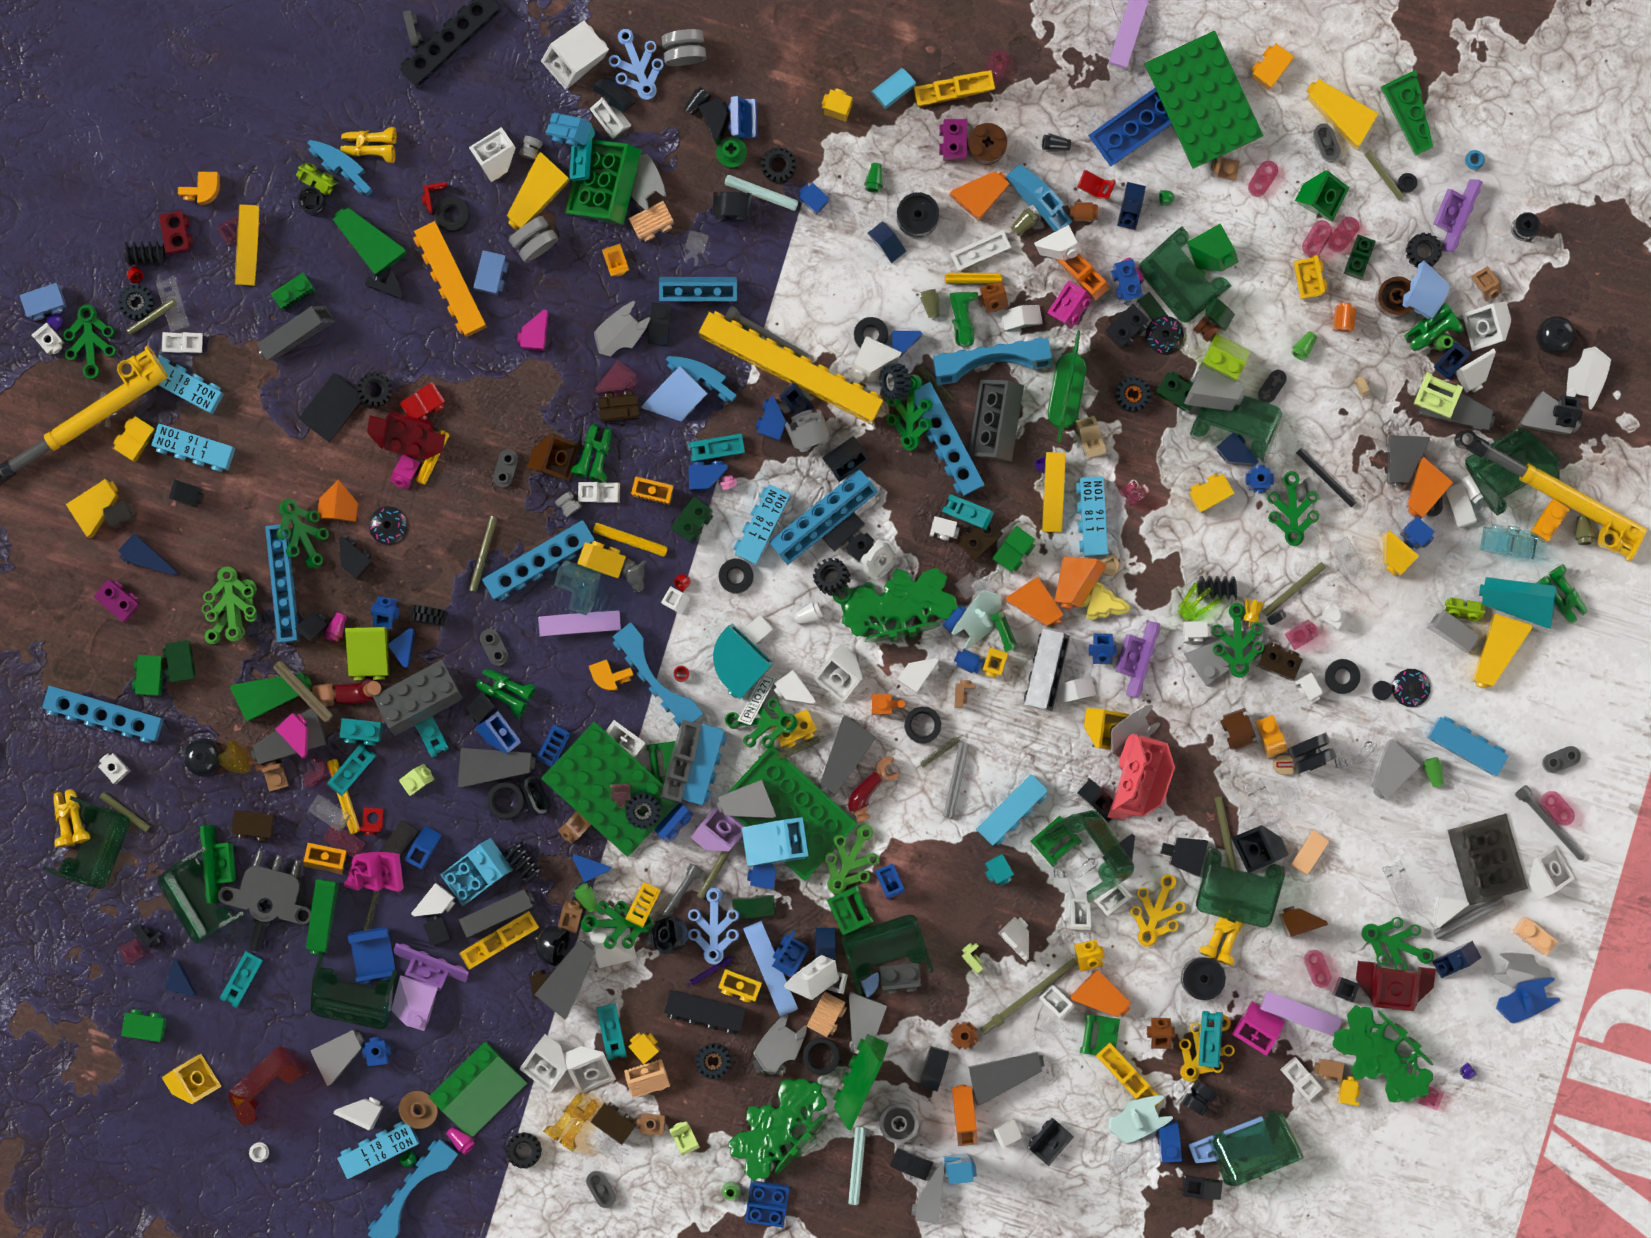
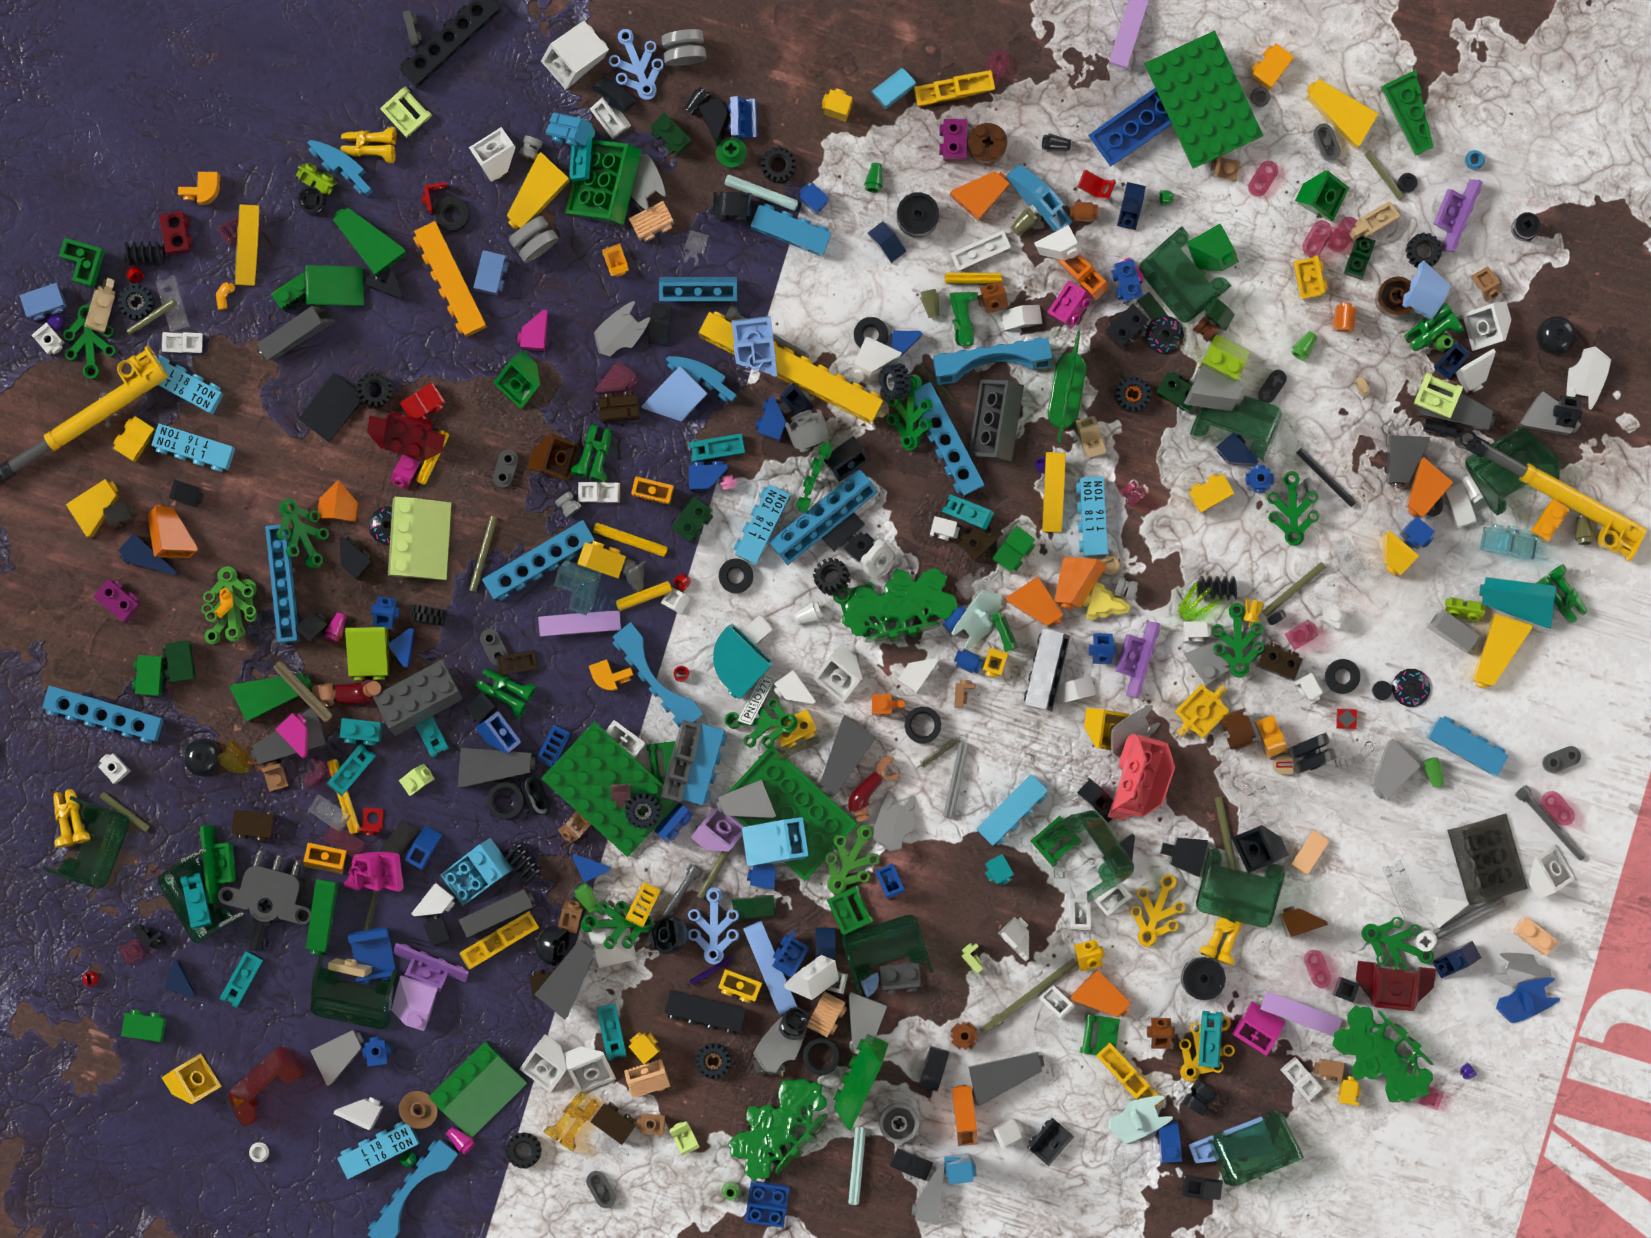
(87, 260): none -> green brick
(94, 978): none -> red hinge
(101, 306): none -> tan hinge
(169, 534): none -> orange slope
(196, 901): none -> teal plate
(222, 293): none -> light orange arm
(226, 601): none -> light orange arm
(334, 285): none -> green tile
(350, 967): none -> tan plate
(401, 116): none -> yellowish green plate
(419, 538): none -> yellowish green slope
(517, 663): none -> dark brown plate
(519, 379): none -> green slope
(644, 595): none -> yellow axle
(668, 131): none -> dark green brick
(755, 344): none -> light blue slope
(790, 230): none -> dark azure brick
(793, 1023): none -> black wheel
(825, 451): none -> green plant
(894, 823): none -> light grey shield
(1120, 588): none -> light grey wheel
(1201, 711): none -> yellow plate
(1260, 97): none -> dark grey tile
(1346, 718): none -> tile
(1375, 221): none -> tan hinge
(1430, 940): none -> white wheel
(1441, 428): none -> black pin

